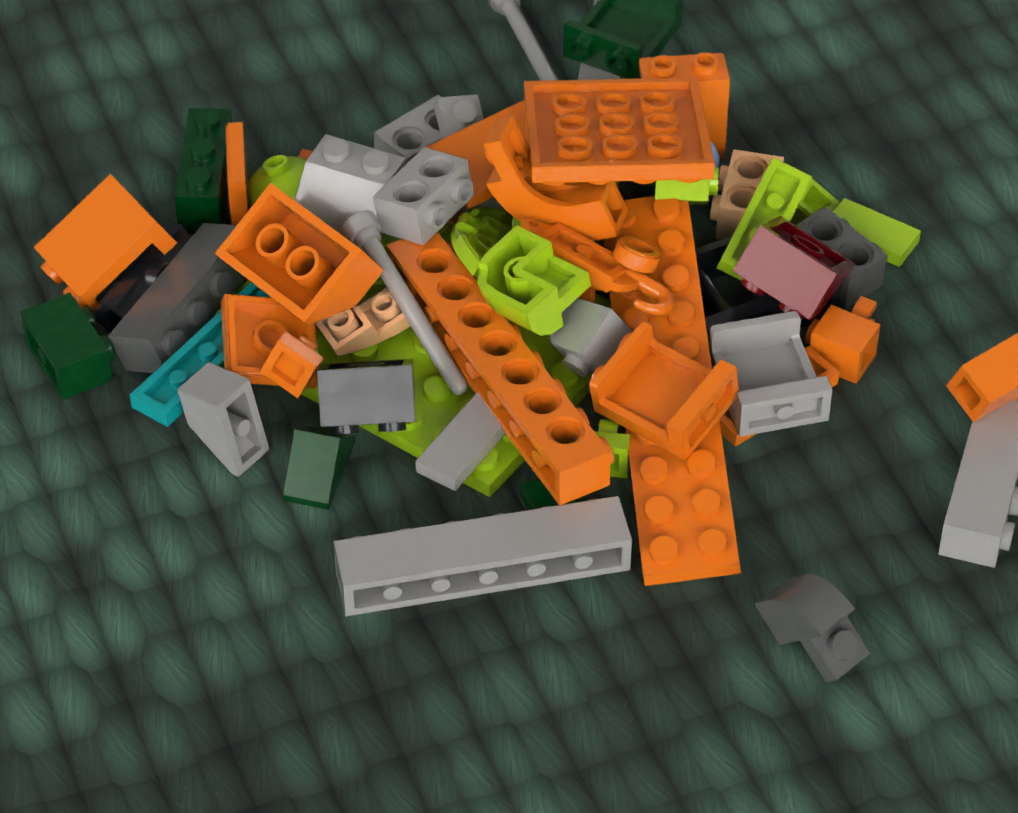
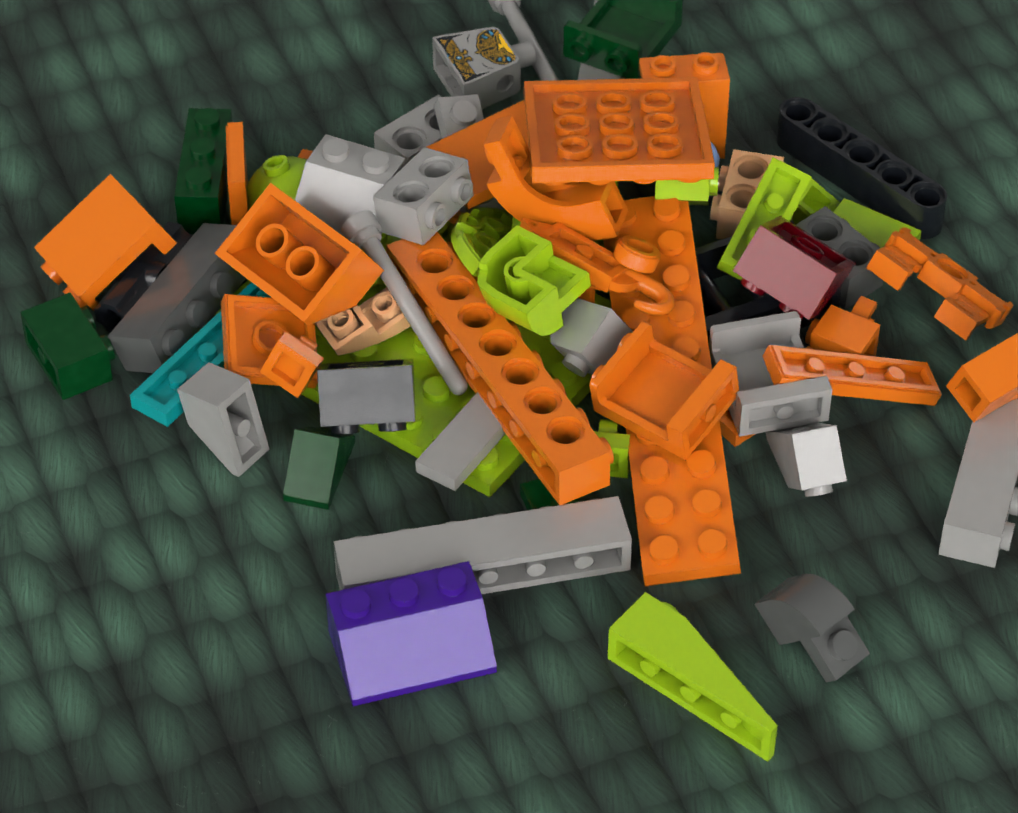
(410, 633): none -> slope
(481, 64): none -> light grey torso
(676, 660): none -> lime slope
(809, 457): none -> slope
(855, 374): none -> orange tile
(860, 166): none -> black beam
(965, 301): none -> orange piece

